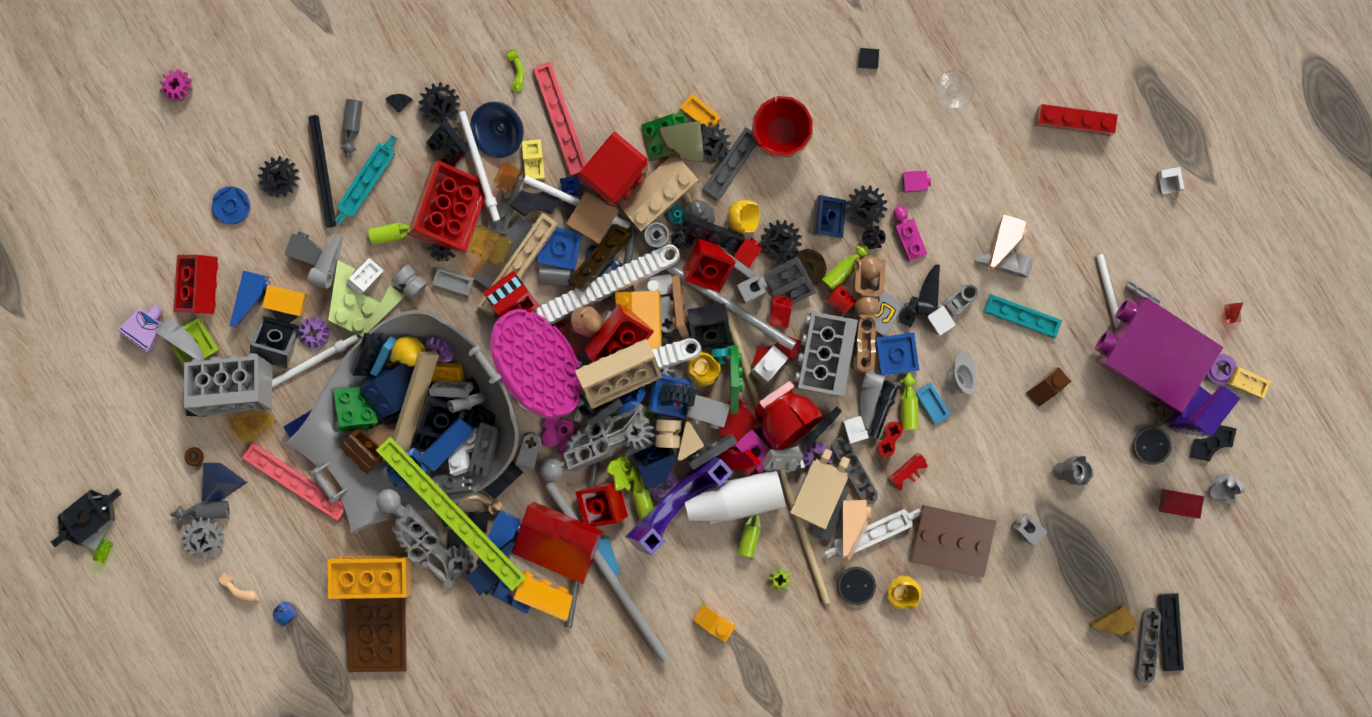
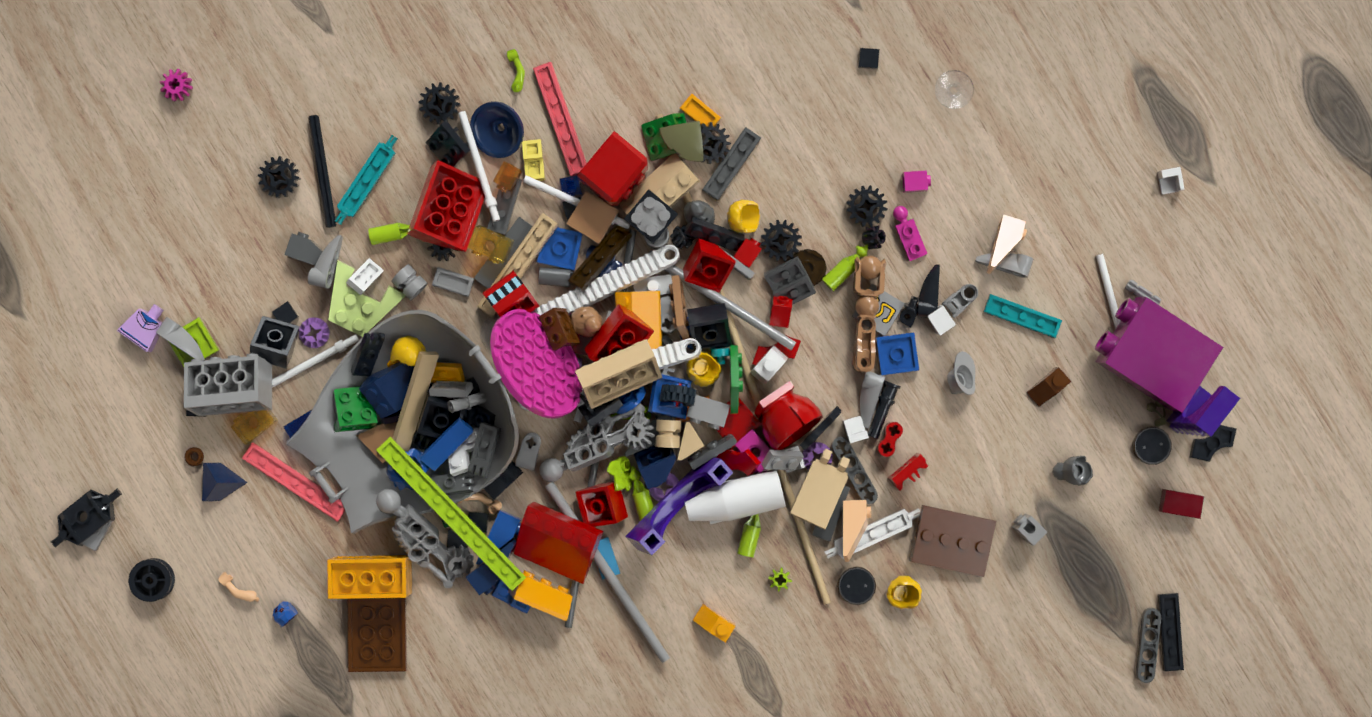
(102, 551): clear neon green piece -> none
(162, 576): none -> black wheel
(194, 534): light grey gear -> none
(195, 284): red slope -> none
(210, 510): dark grey wheel -> none
(231, 205): blue tile -> none
(250, 292): blue slope -> none
(285, 300): light orange panel -> none
(351, 124): dark grey wheel -> none
(362, 451): reddish brown brick -> none
(383, 356): dark azure tile -> none
(399, 101): black tile -> none
(445, 352): medium lavender gear -> none
(528, 202): black tile -> none
(555, 435): dark pink plate -> none
(559, 328): none -> reddish brown bracket
(651, 216): none -> light grey piece
(672, 214): teal tile -> none
(749, 287): light grey brick -> none
(782, 127): red plate -> none
(829, 217): dark blue slope -> none
(839, 352): light grey brick -> none
(840, 300): red piece -> none
(909, 405): lime wheel -> none
(932, 403): dark azure tile -> none
(1076, 120): red brick -> none
(1116, 621): pearl gold slope -> none
(1221, 378): medium lavender gear -> none
(1225, 487): light grey hair -> none
(1233, 312): clear red slope -> none
(1249, 382): yellow plate -> none

